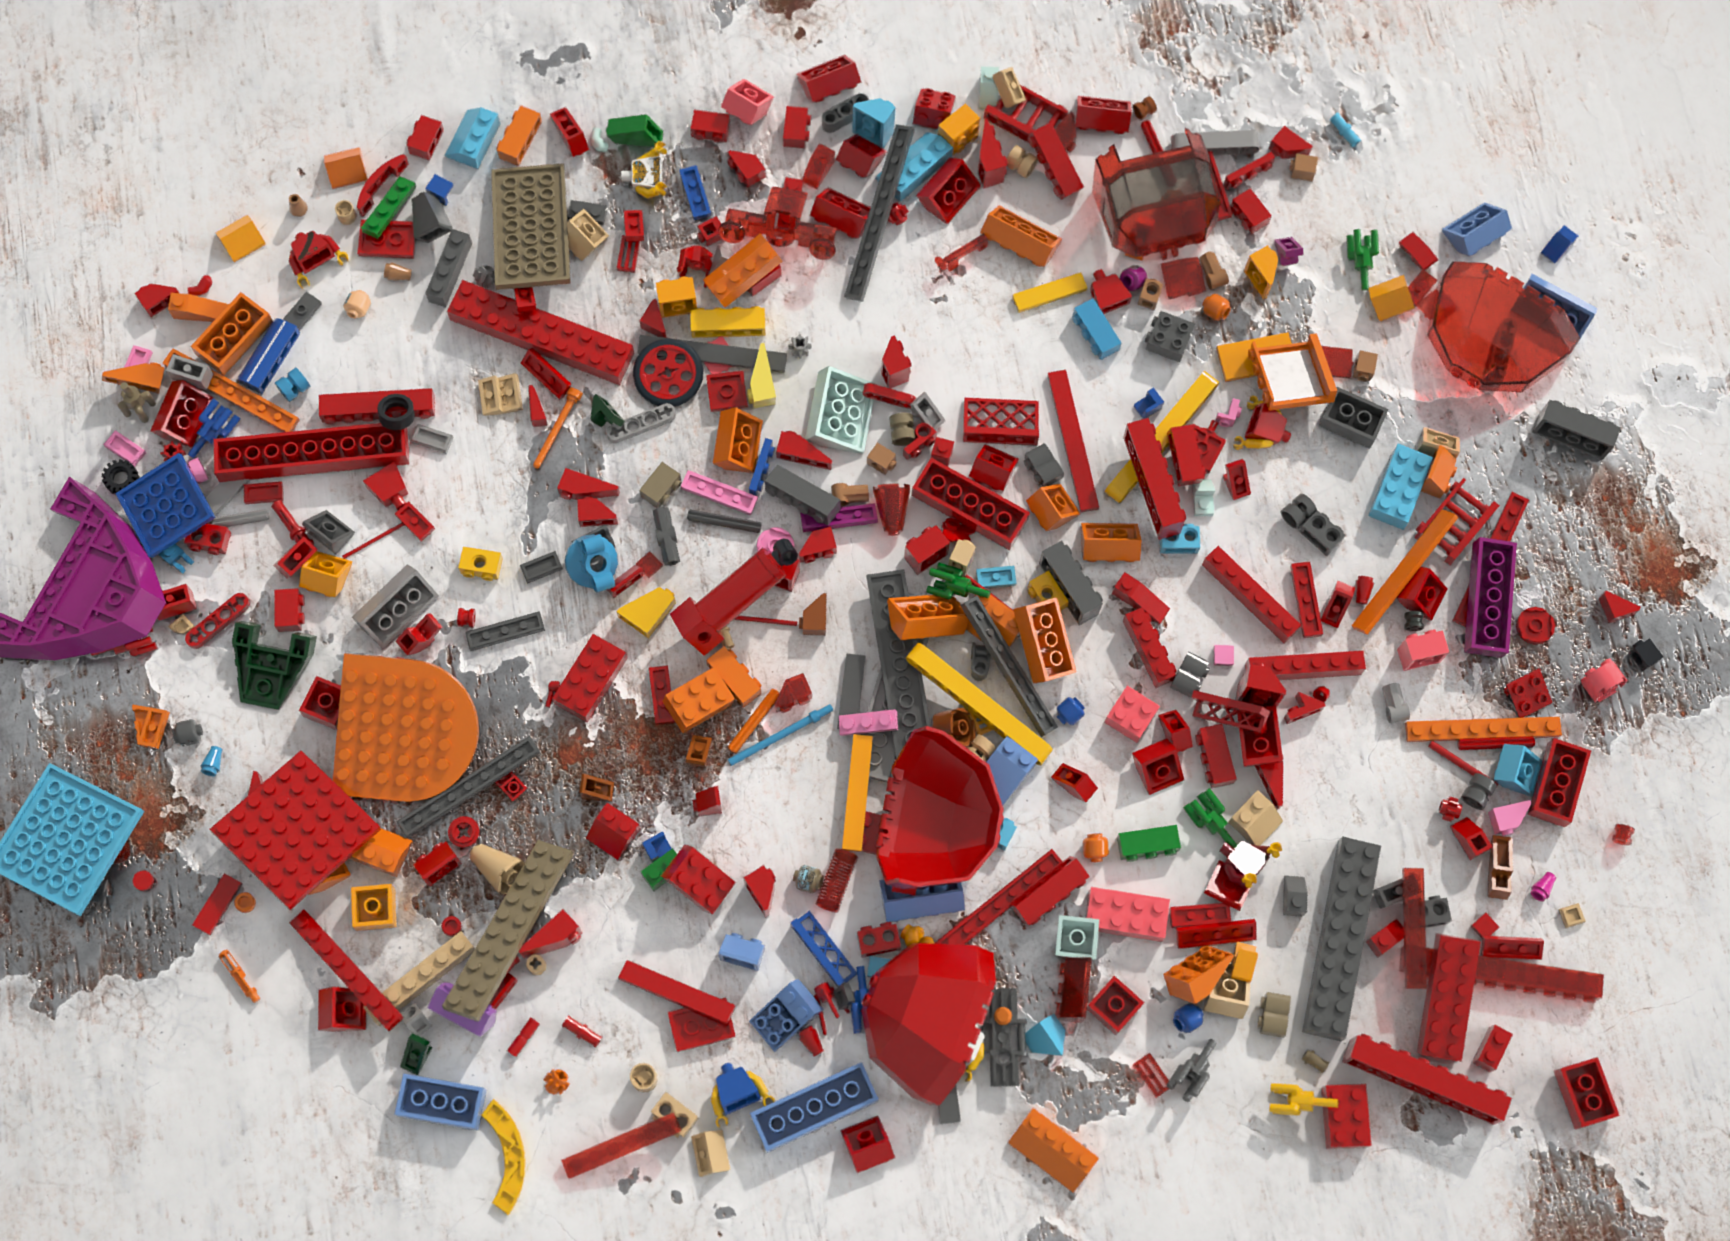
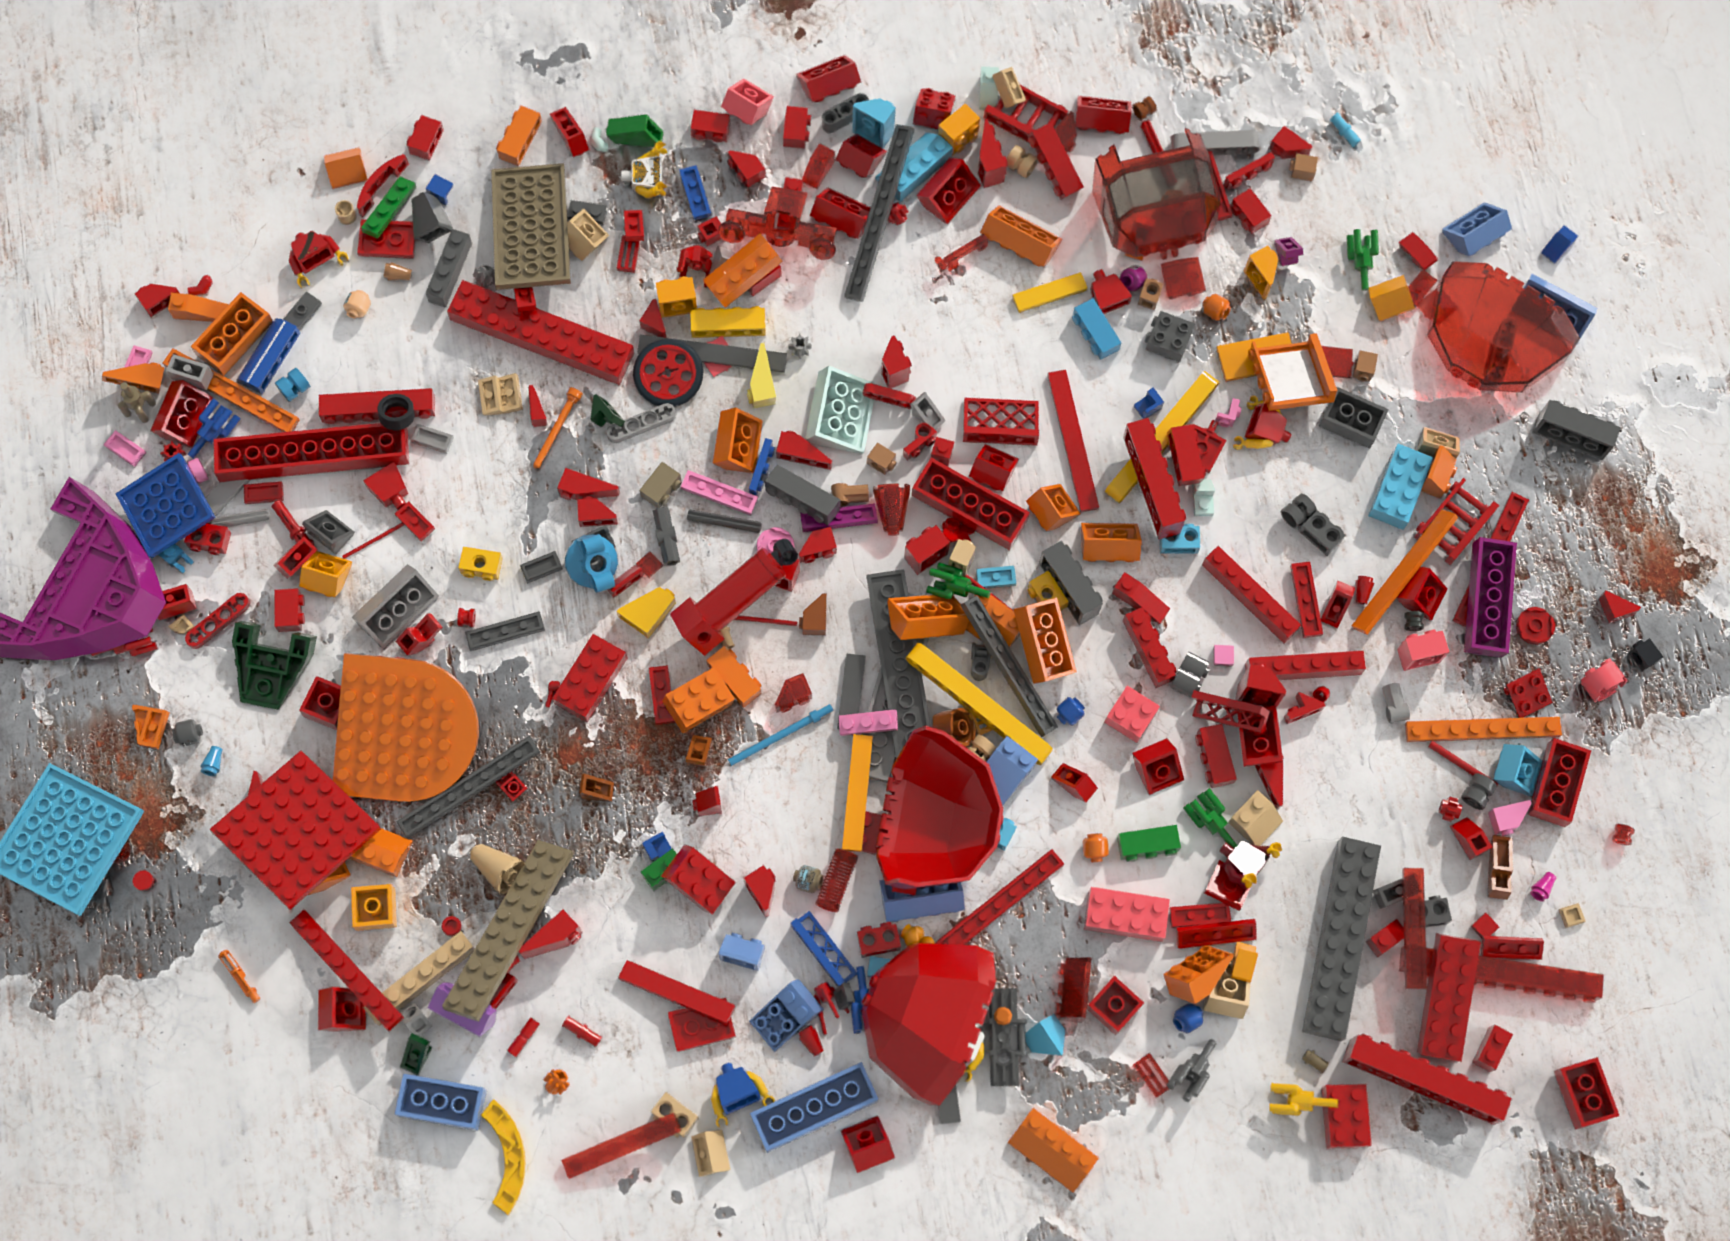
(116, 467): black tyre -> none
(217, 904): red tile -> none
(240, 238): light orange slope -> none
(244, 902): orange tile -> none
(297, 205): medium nougat cone -> none
(437, 863): red slope -> none
(463, 822): red gear -> none
(473, 137): medium azure slope -> none
(531, 961): tan bush -> none
(546, 373): red plate -> none
(612, 831): red slope -> none
(643, 1077): tan wheel -> none
(726, 391): red plate -> none
(753, 721): orange axle -> none
(902, 427): dark tan wheel -> none
(1043, 465): dark grey brick -> none
(1050, 890): red brick -> none
(1077, 937): light aqua slope -> none
(1176, 730): red slope -> none
(1215, 275): medium nougat piece -> none
(1237, 479): red slope -> none
(1275, 1014): dark tan brick -> none
(1295, 896): dark grey slope -> none
(1494, 743): red axle -> none

